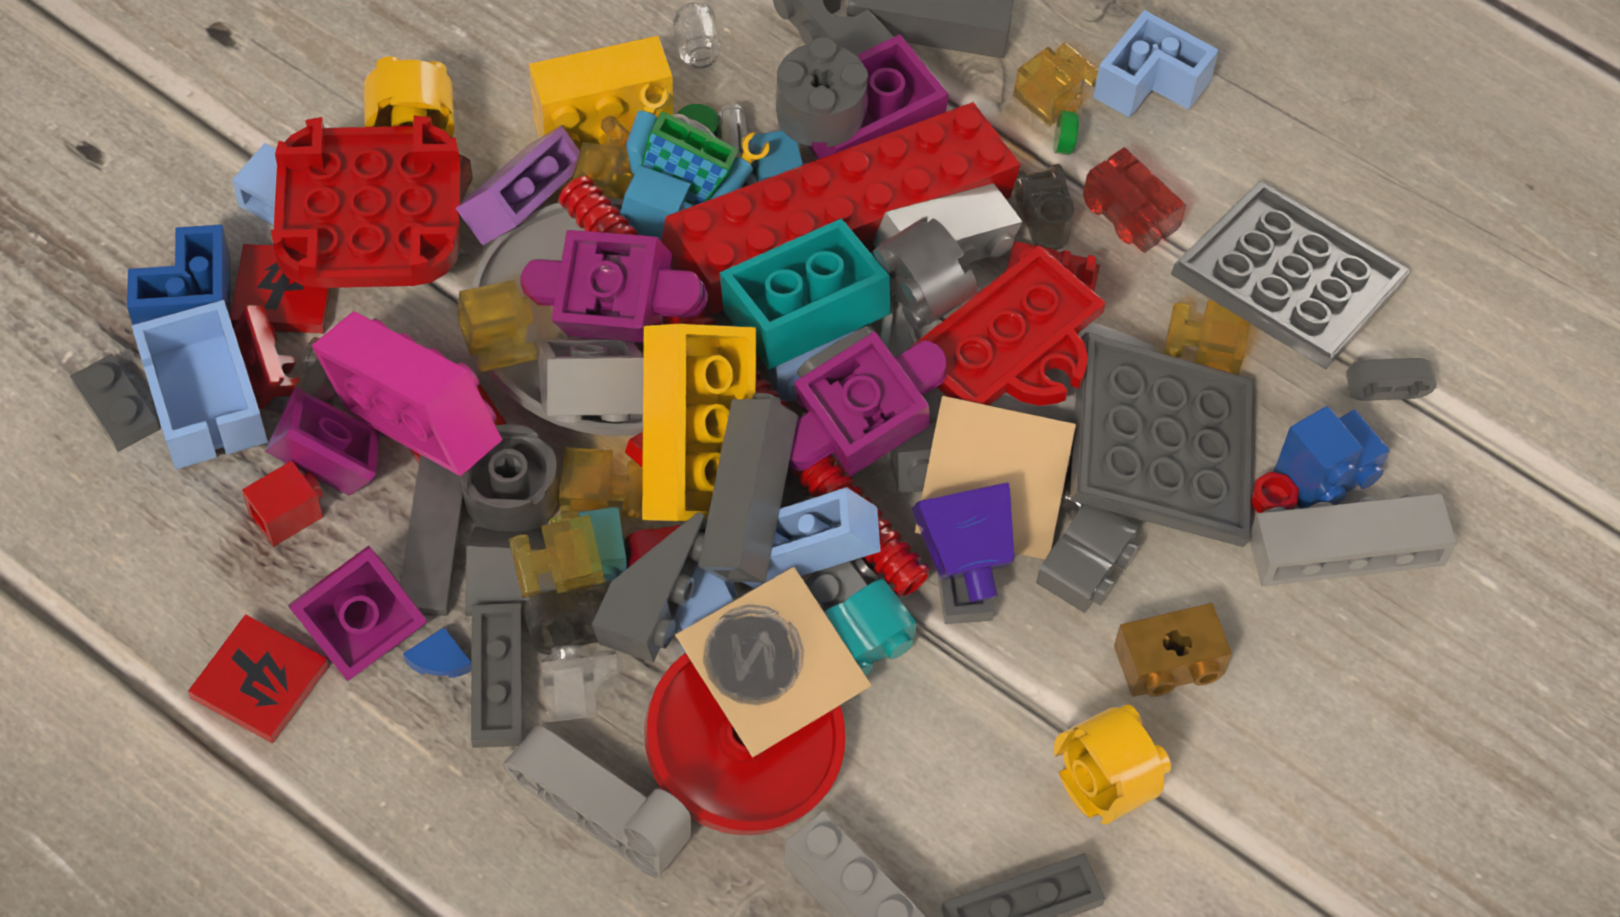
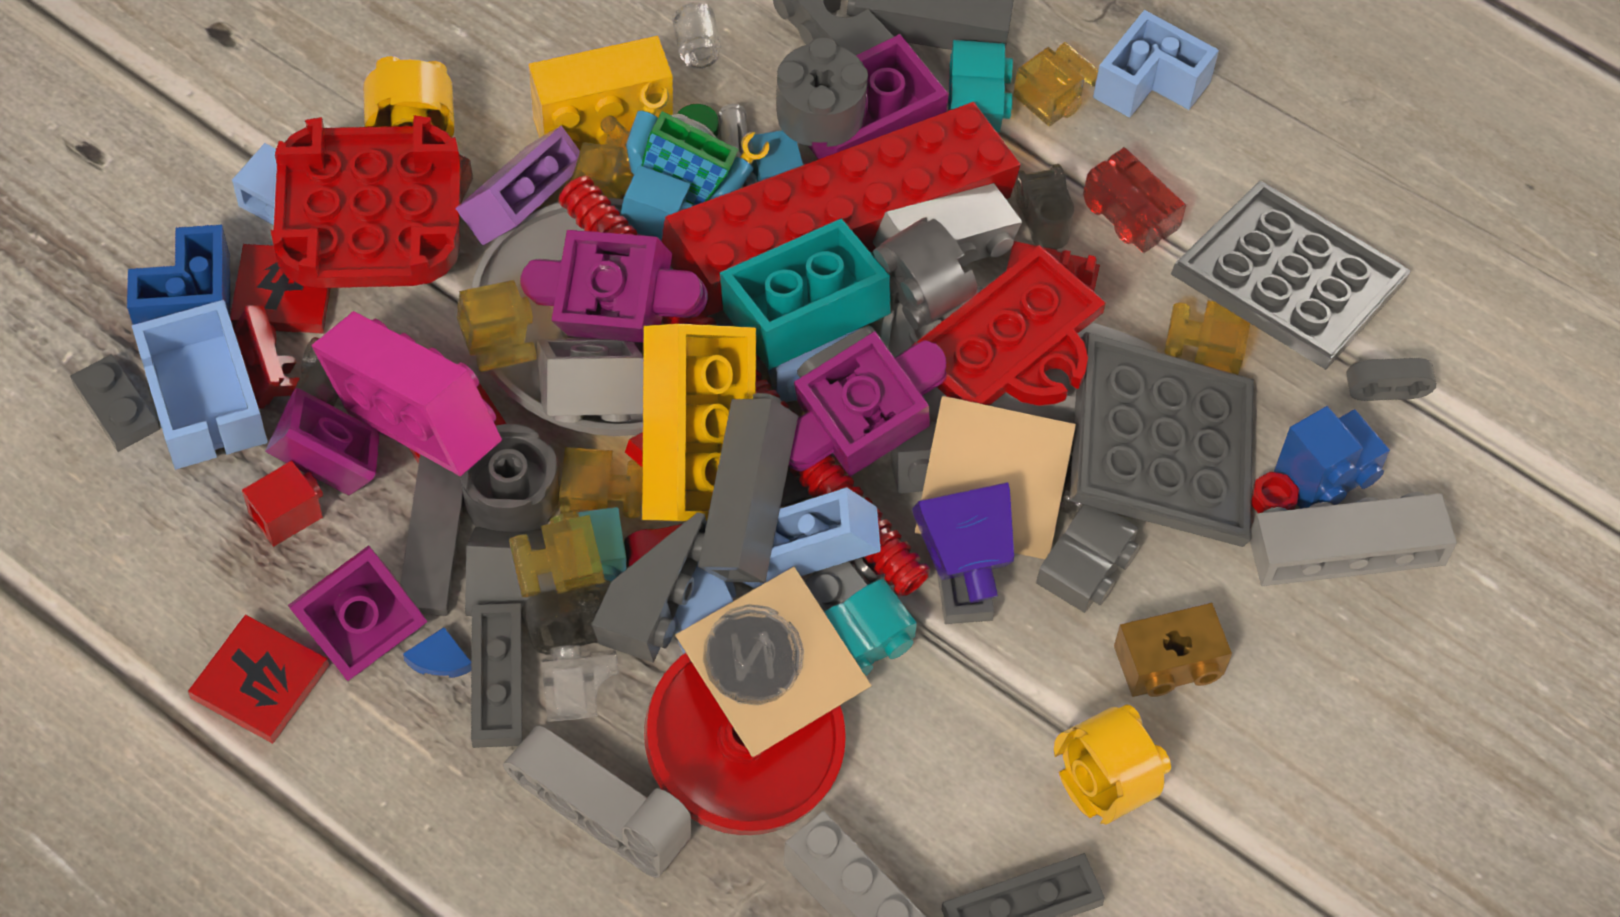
(979, 76): none -> teal brick
(1066, 132): green tile -> none

